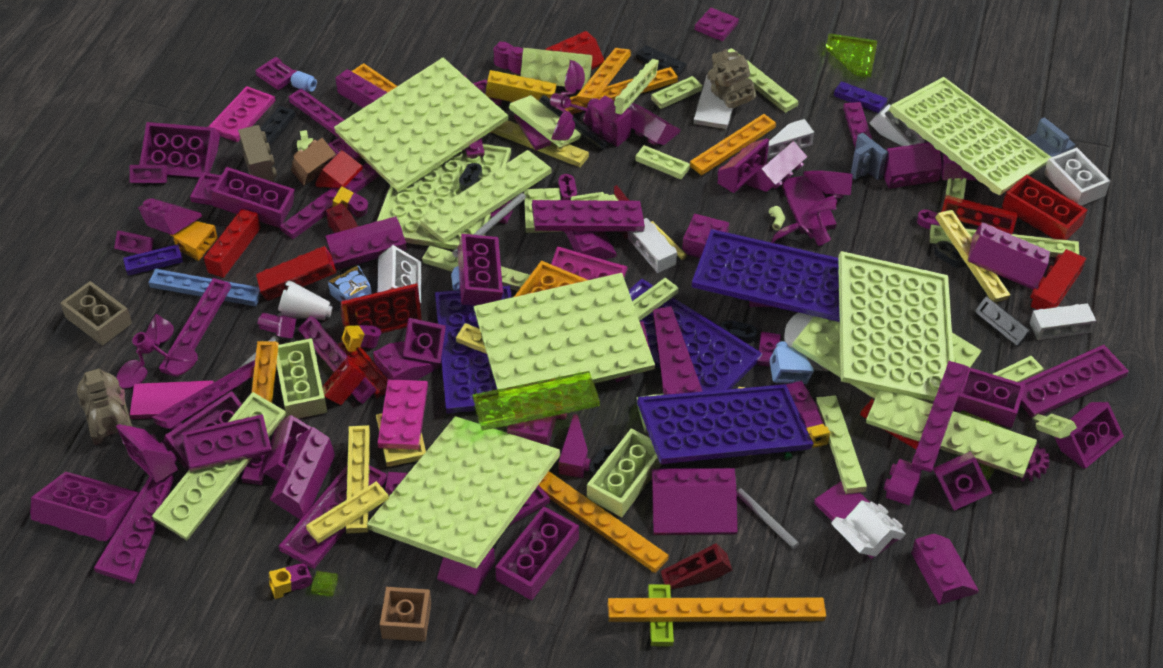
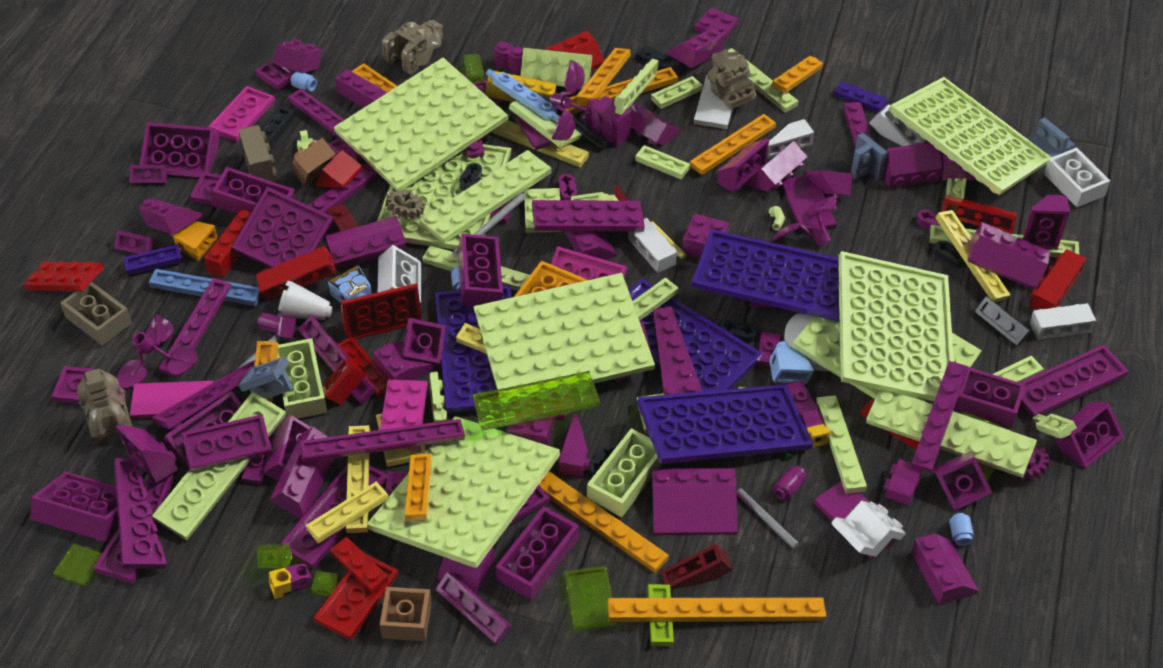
(63, 276): none -> red plate
(67, 385): none -> magenta plate
(78, 564): none -> clear neon green piece
(136, 527): none -> magenta wing
(267, 379): none -> sand blue bracket
(273, 556): none -> clear neon green brick
(281, 229): none -> magenta plate
(297, 56): none -> magenta brick
(352, 201): leg -> none
(352, 603): none -> red plate
(359, 565): none -> red plate
(360, 337): leg -> none
(381, 440): none -> magenta tile
(405, 204): none -> dark tan gear
(414, 38): none -> dark tan animal
(418, 487): none -> light orange plate
(437, 401): none -> yellowish green hinge
(473, 67): none -> clear neon green tile
(473, 607): none -> magenta plate
(524, 95): none -> light blue plate
(588, 597): none -> clear neon green tile
(698, 48): none -> magenta slope
(790, 482): none -> magenta head
(797, 74): none -> light orange plate
(853, 53): clear neon green plate -> none
(961, 529): none -> light blue brick
(1044, 208): red brick -> none
(1047, 222): none -> magenta slope

